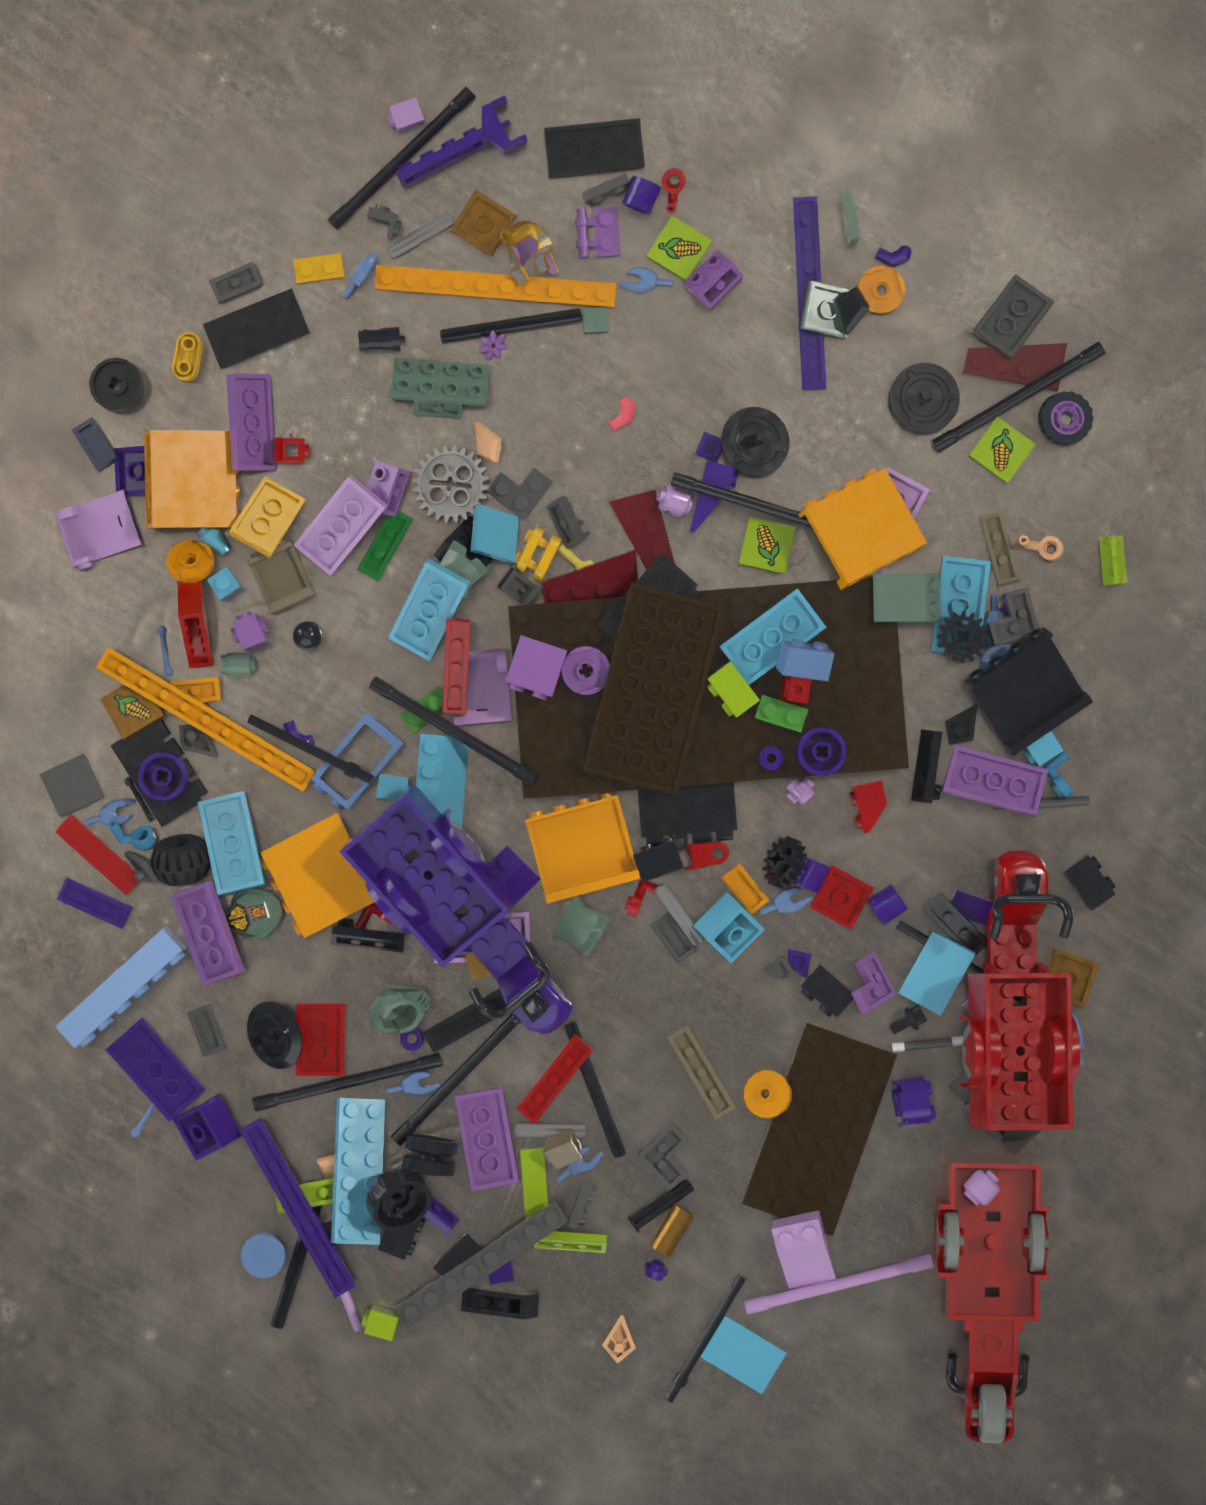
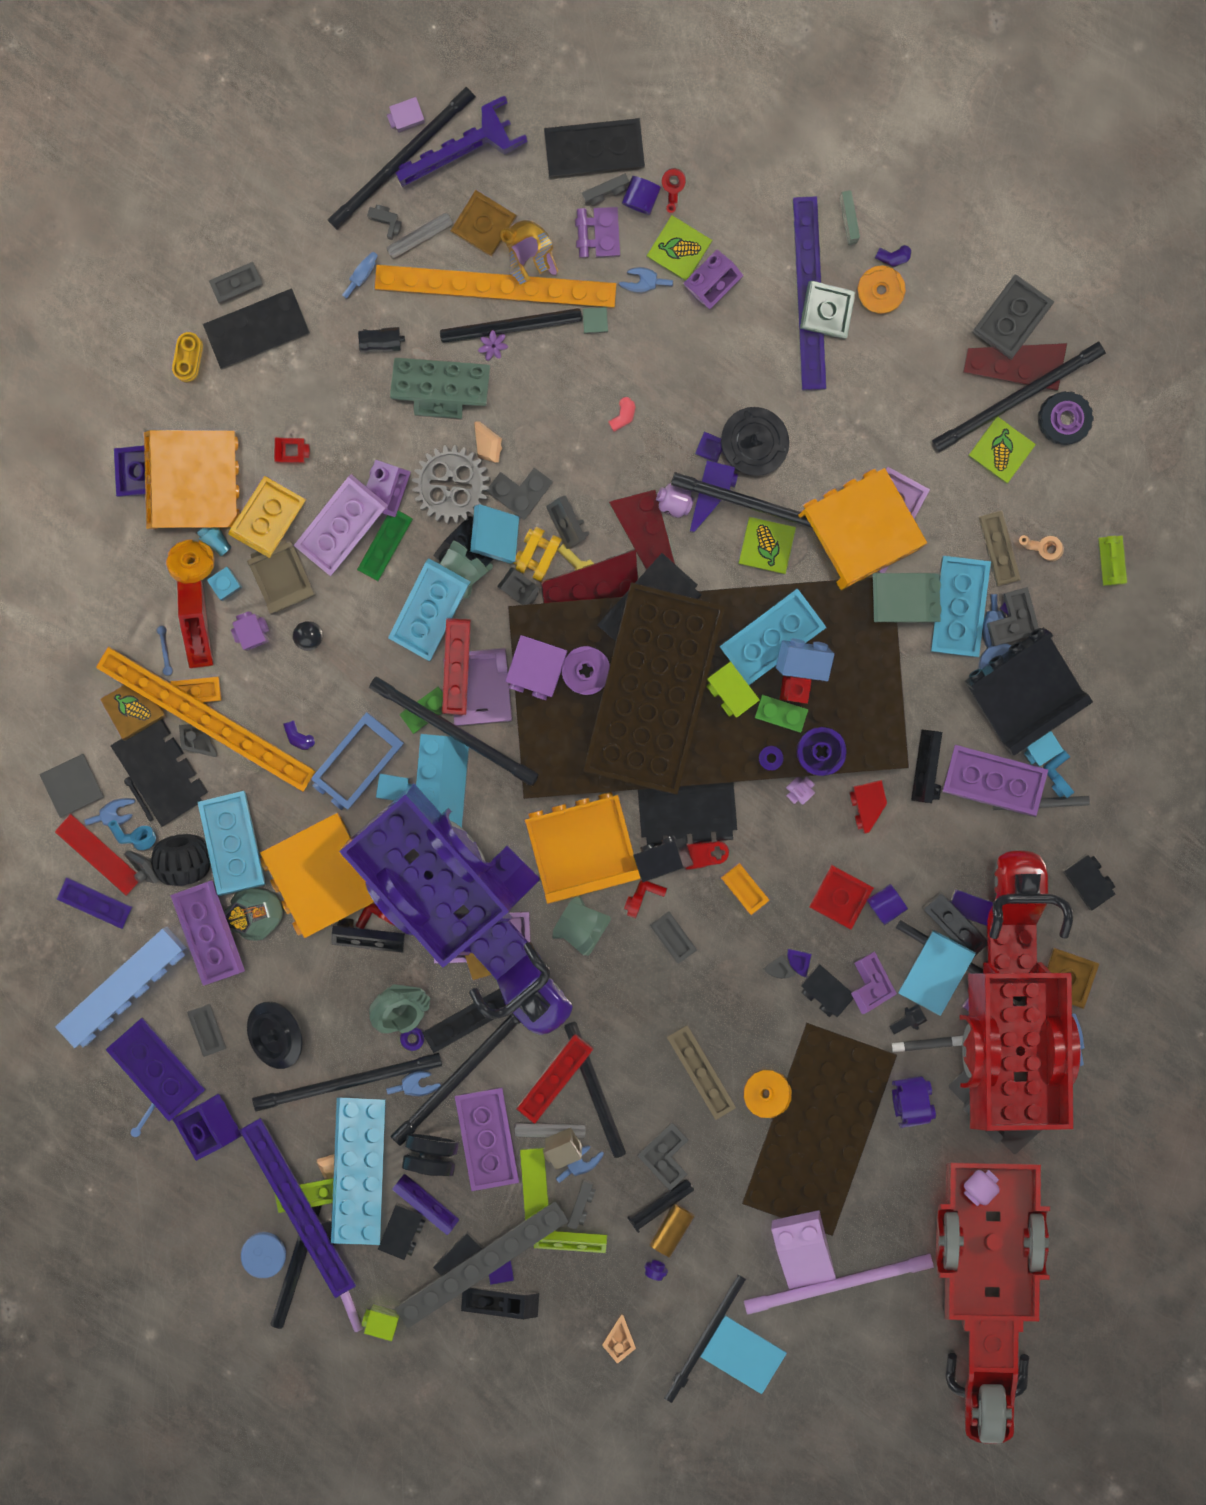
(94, 444): dark blue tile -> none
(95, 531): lavender door -> none
(113, 371): black wheel -> none
(150, 772): dark purple brick -> none
(238, 664): sand green brick -> none
(250, 422): medium lavender plate -> none
(319, 268): yellow plate -> none
(322, 1038): red plate -> none
(350, 769): black bar -> none
(391, 1191): black piece -> none
(678, 914): light grey axle -> none
(728, 927): medium azure slope -> none
(784, 862): black gear -> none
(784, 904): medium blue hand -> none
(813, 875): dark purple piece -> none
(852, 308): black piece -> none
(924, 397): black piece -> none
(954, 629): black gear -> none
(962, 726): black piece -> none

